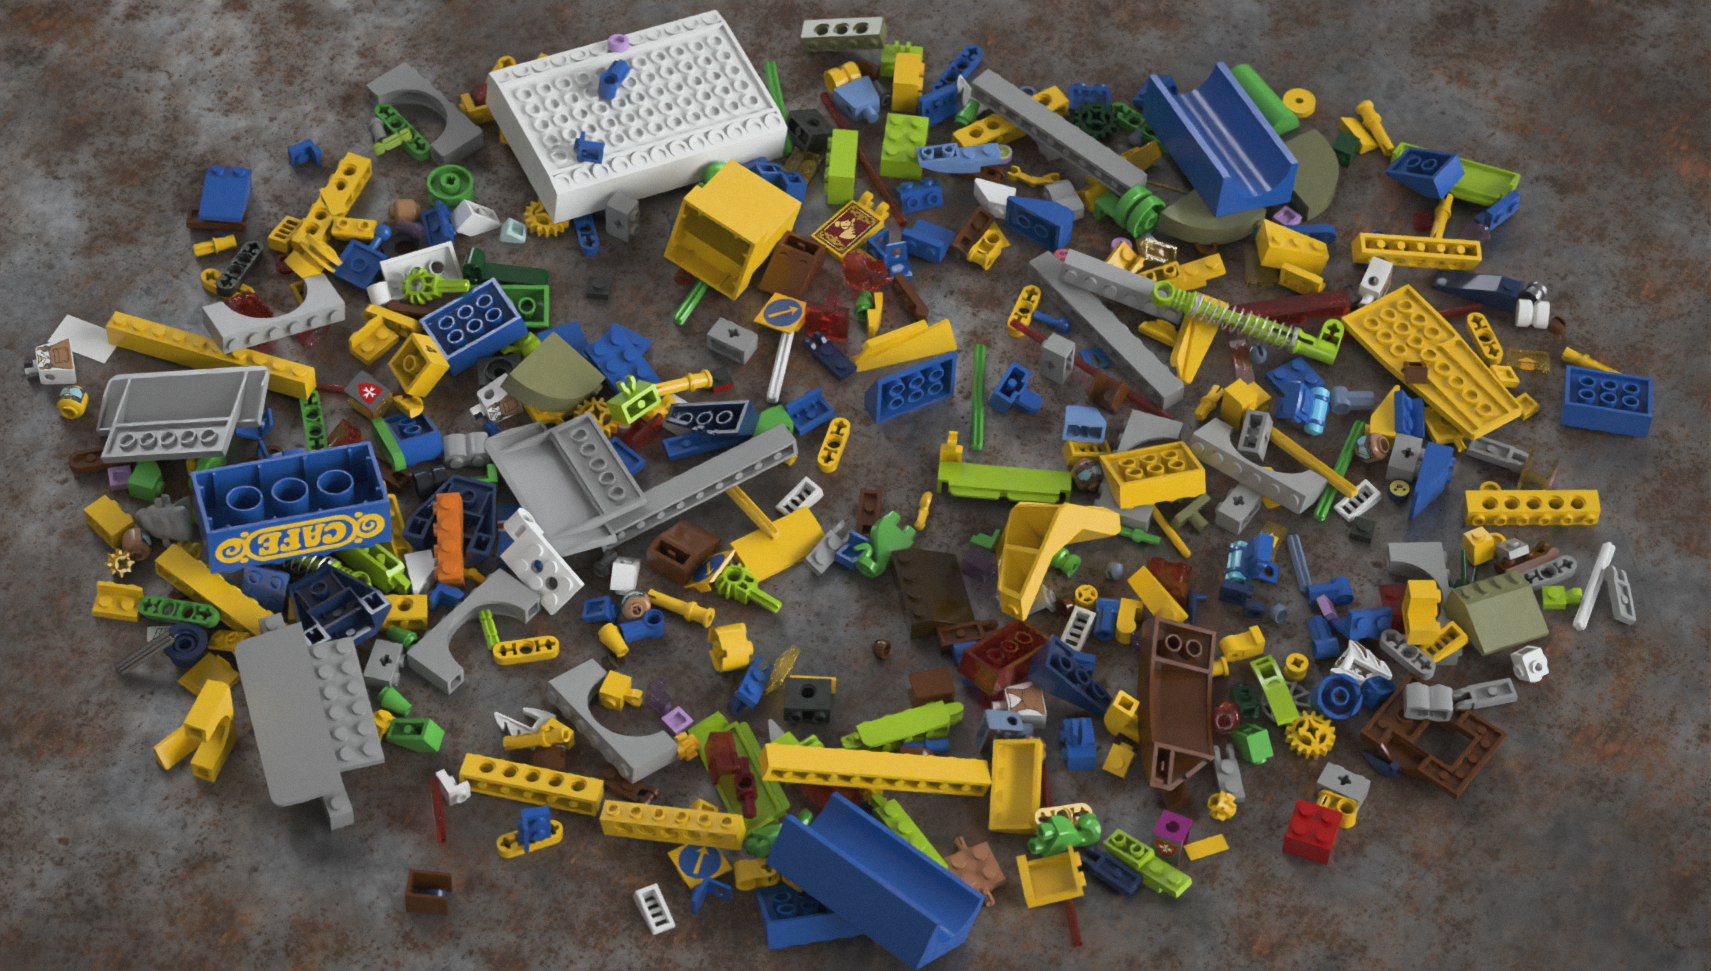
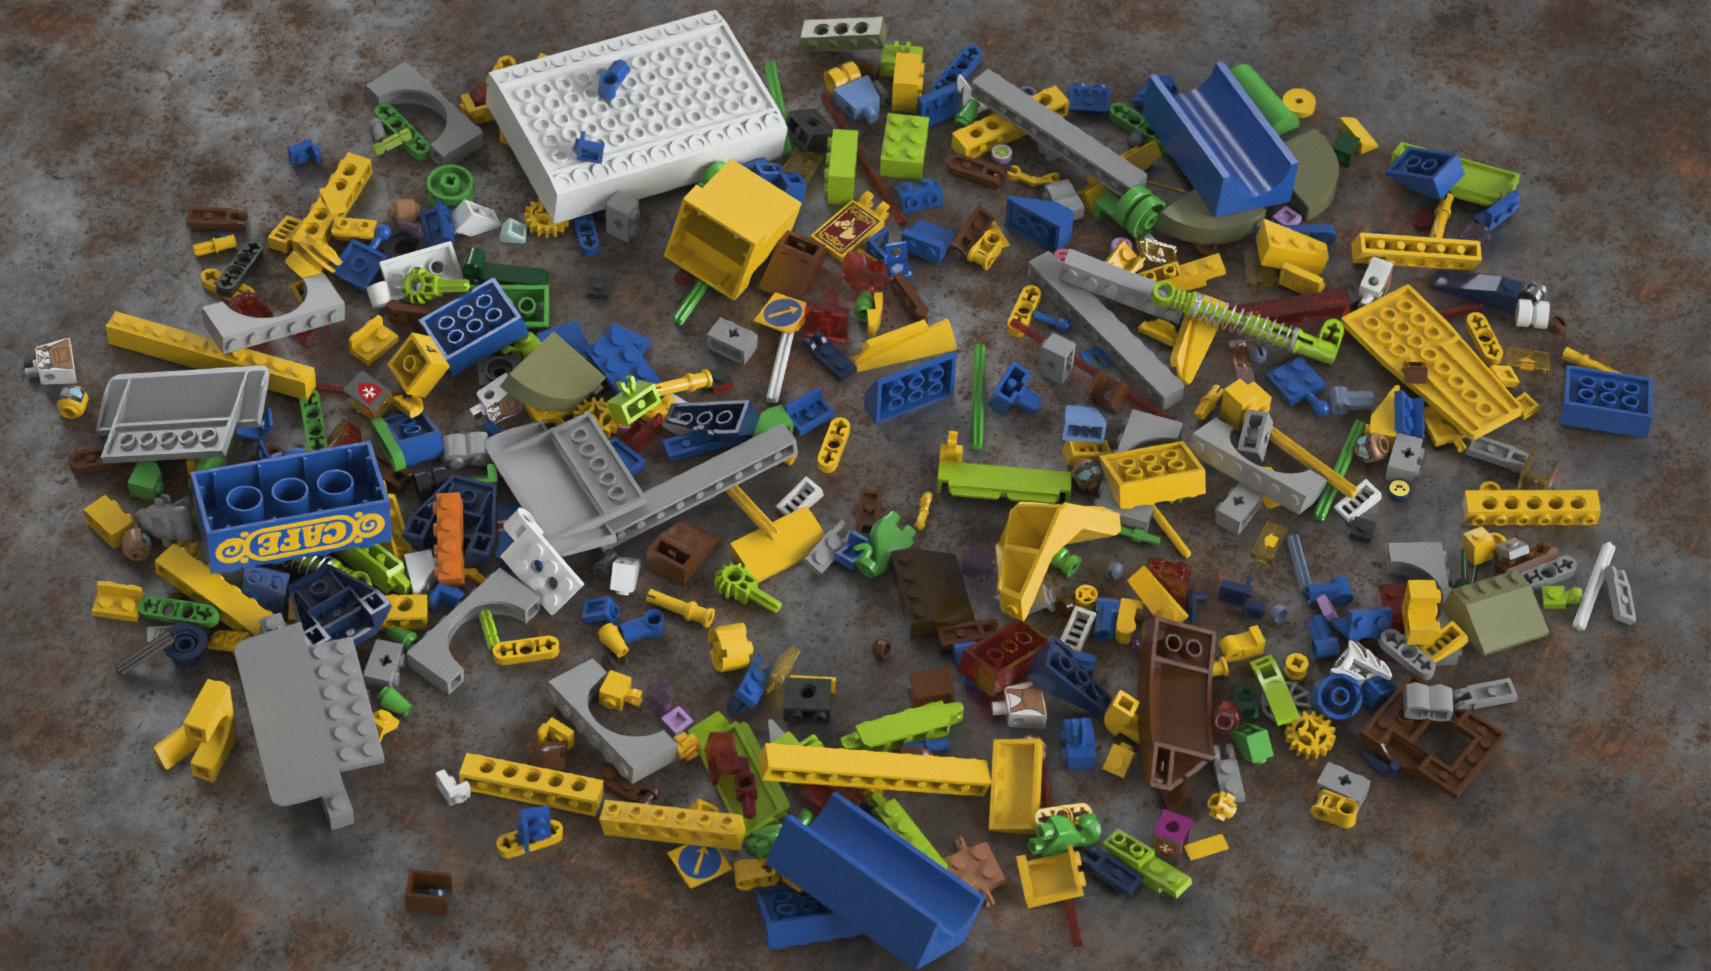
(84, 338): white sticker -> none
(113, 563): yellow gear -> none
(119, 477): lavender tile -> none
(211, 668): yellow piece -> none
(225, 193): blue slope -> none
(281, 266): clear red tile -> none
(402, 324): yellow beam -> none
(415, 734): bright green slope -> none
(437, 808): clear red tile -> none
(515, 727): white piece -> none
(544, 737): yellow pin -> none
(618, 43): lavender tile -> none
(632, 599): medium nougat head -> none
(653, 890): white slope -> none
(708, 886): blue bracket -> none
(709, 571): piece -> none
(951, 159): medium blue slope -> none
(985, 541): bright green panel -> none
(993, 196): white slope -> none
(1000, 725): sand blue torso -> none
(1096, 120): dark green gear -> none
(1192, 514): olive tile -> none
(1251, 560): blue piece -> none
(1304, 407): blue piece -> none
(1312, 831): red brick -> none
(1372, 121): yellow pin -> none
(1432, 476): blue slope -> none
(1529, 664): white brick -> none

